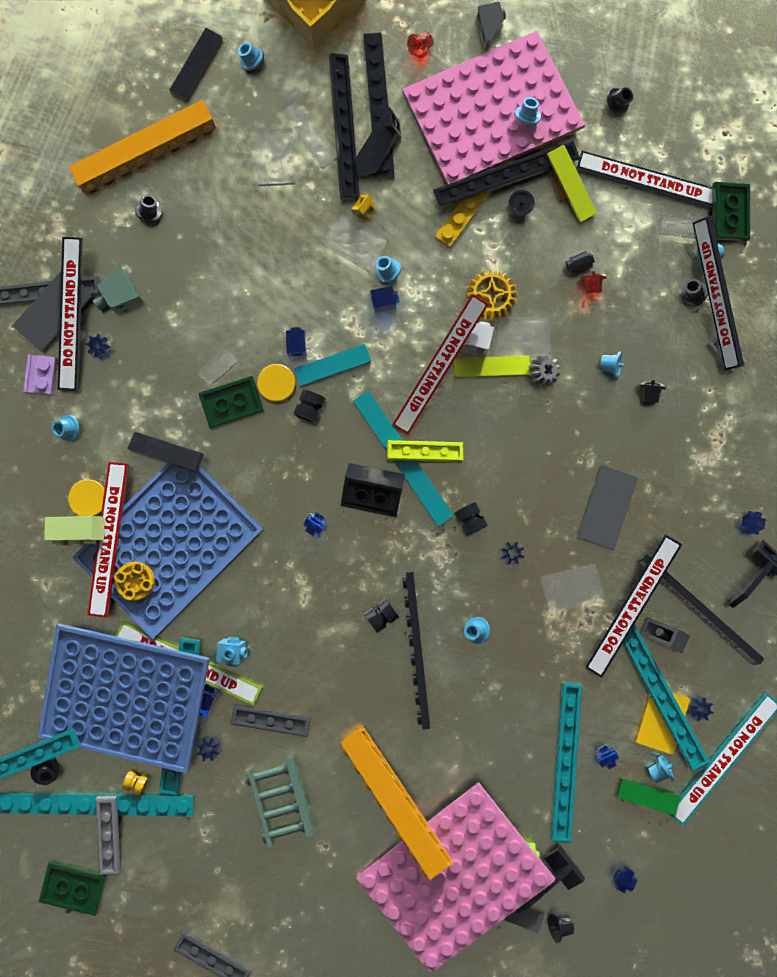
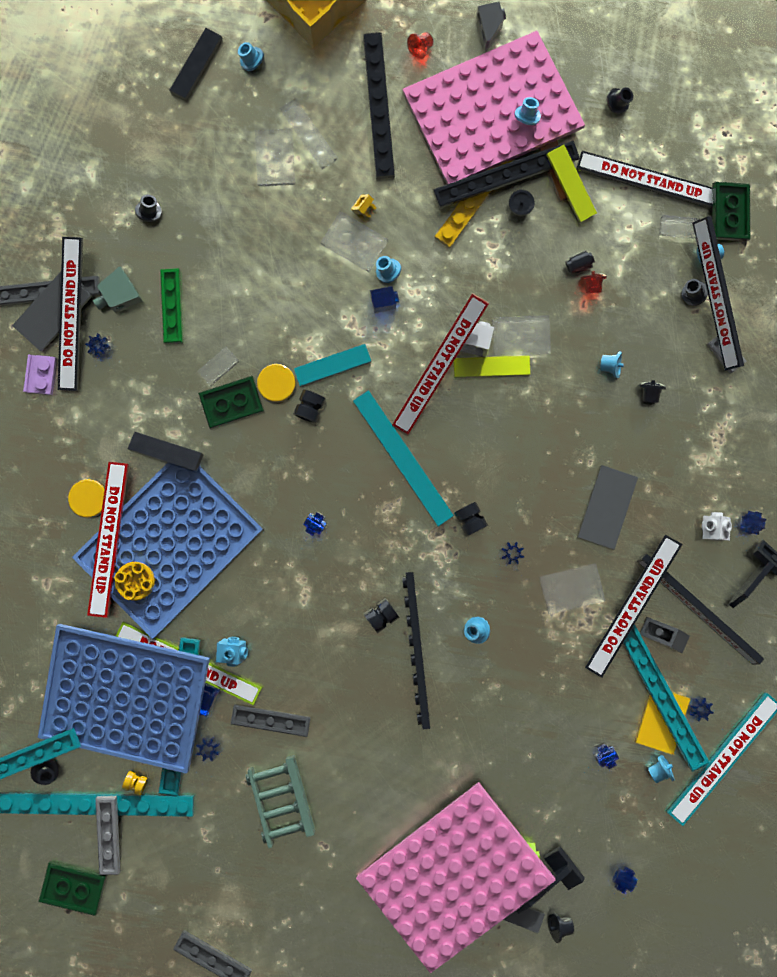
(66, 428): medium azure piece -> none
(74, 529): yellowish green brick -> none
(142, 146): light orange brick -> none
(171, 306): none -> green tile
(296, 342): clear blue brick -> none
(344, 126): black tile -> none
(372, 489): black slope -> none
(378, 144): black piece -> none
(397, 803): light orange brick -> none
(424, 451): neon yellow tile -> none
(499, 293): yellow gear -> none
(544, 370): light grey gear -> none
(566, 762): teal tile -> none
(648, 797): green tile -> none
(716, 527): none -> white brick

